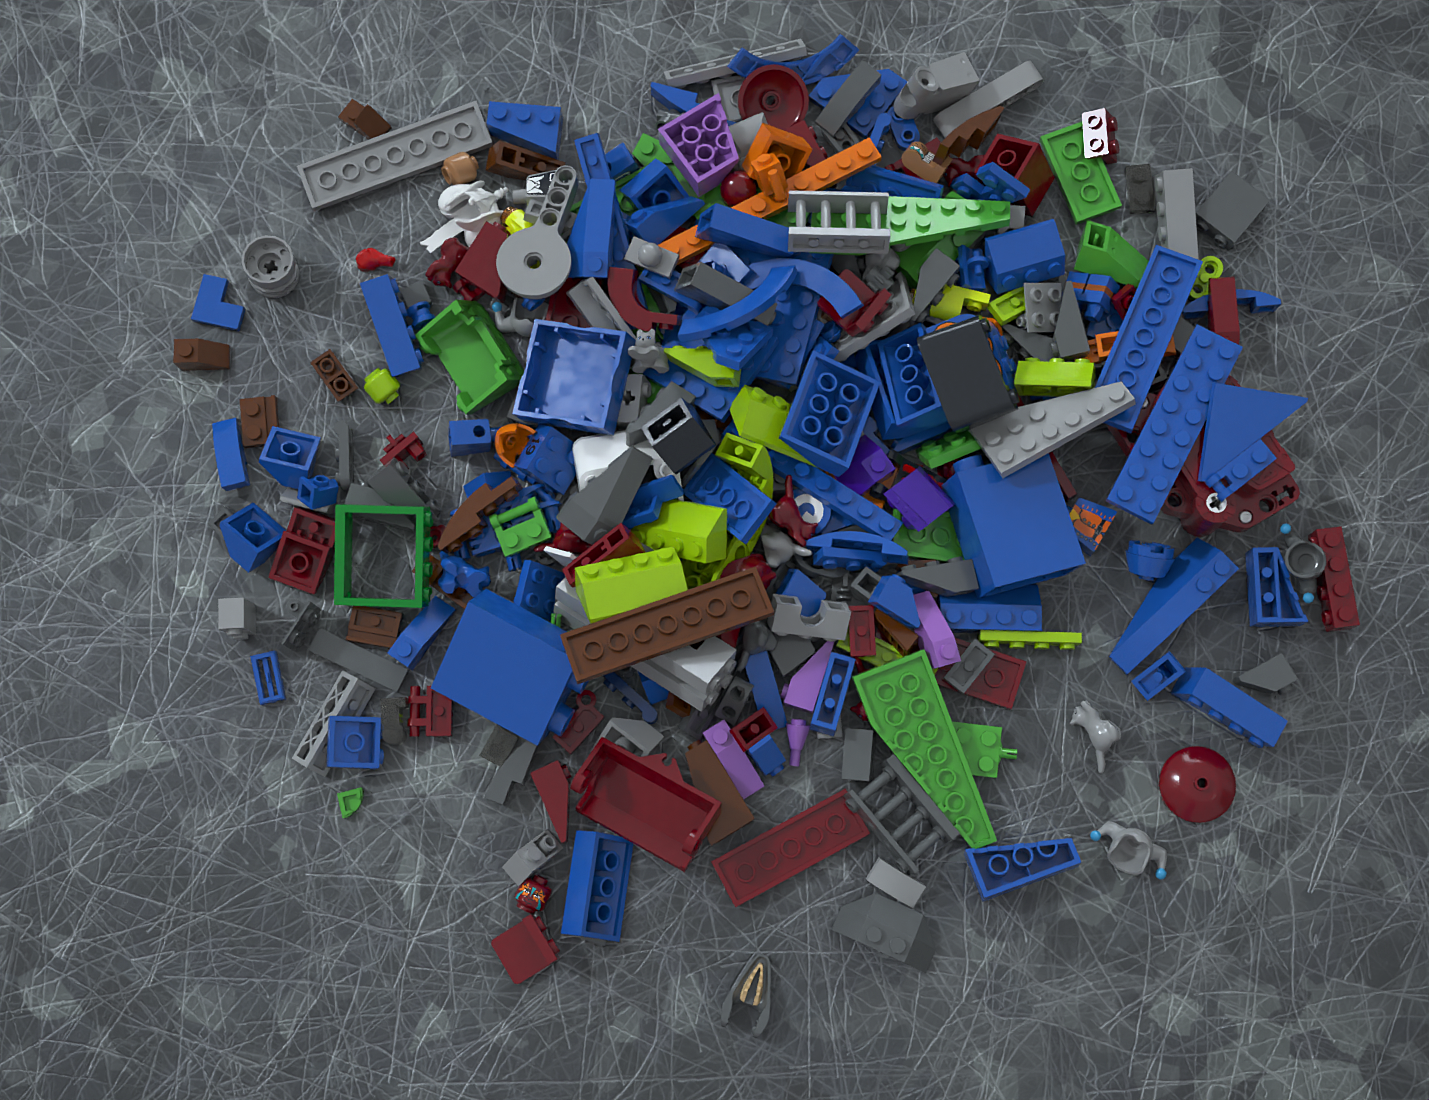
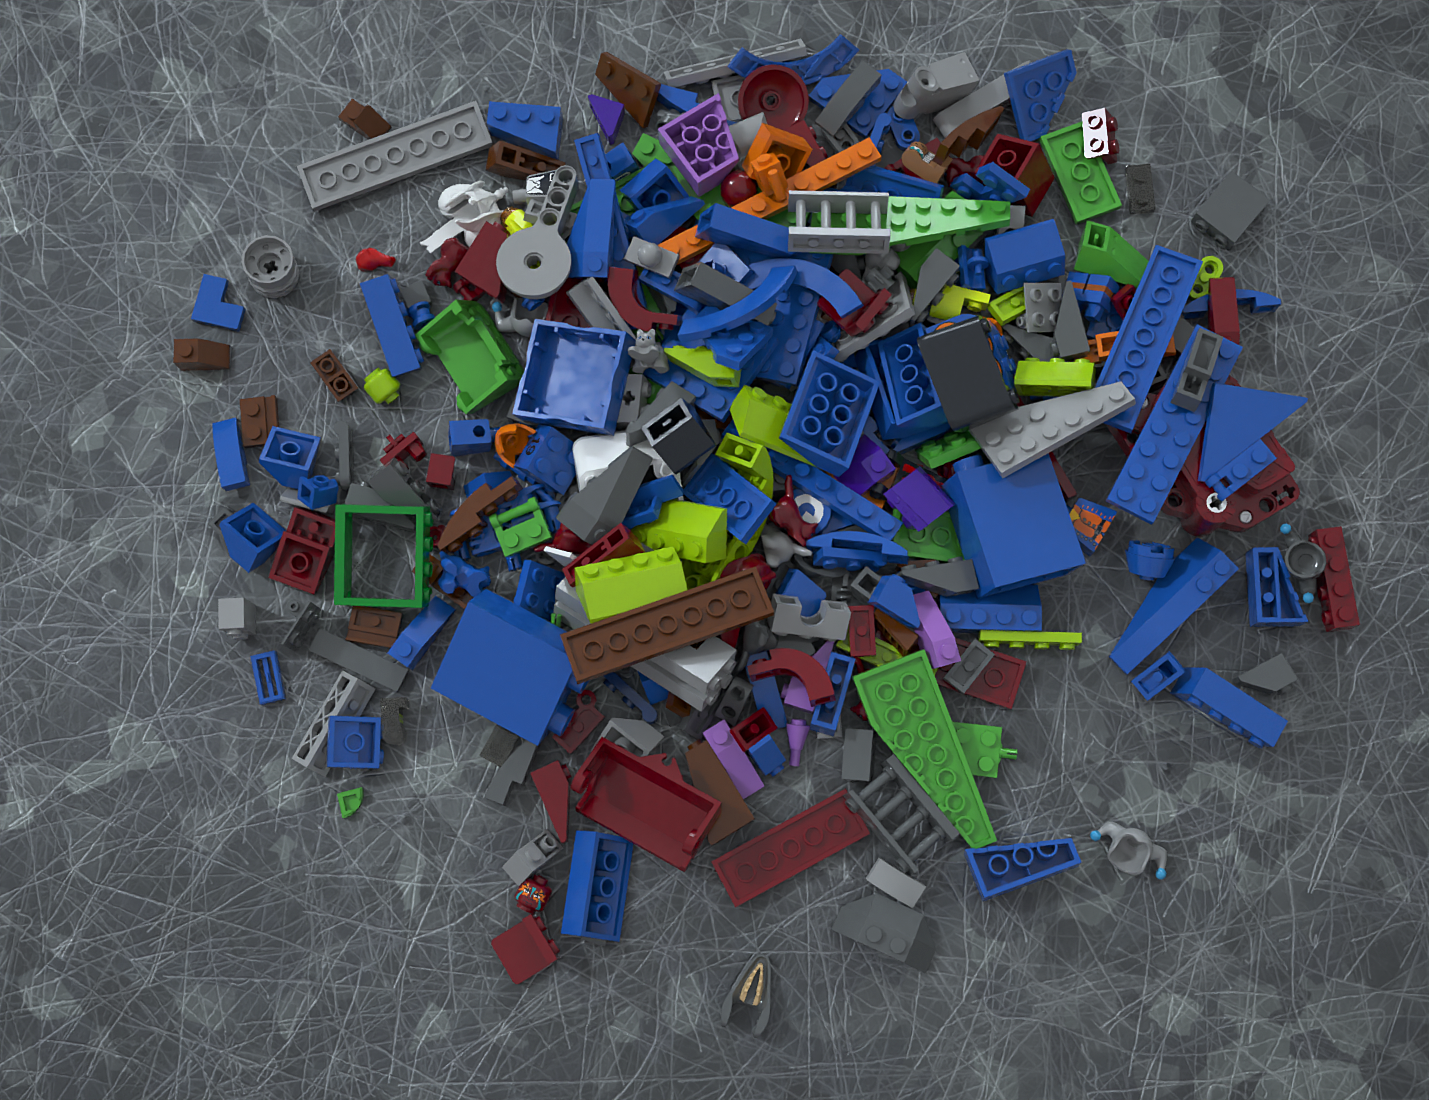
(438, 713): dark red plate -> none
(441, 471): none -> dark red panel
(460, 169): medium nougat head -> none
(608, 115): none -> dark purple slope
(629, 87): none -> reddish brown wing
(799, 665): none -> dark red arch
(1039, 91): none -> blue plate
(1101, 732): light grey animal -> none
(1176, 211): light grey wedge -> none
(1180, 787): dark red dish -> none
(1197, 370): none -> dark grey slope

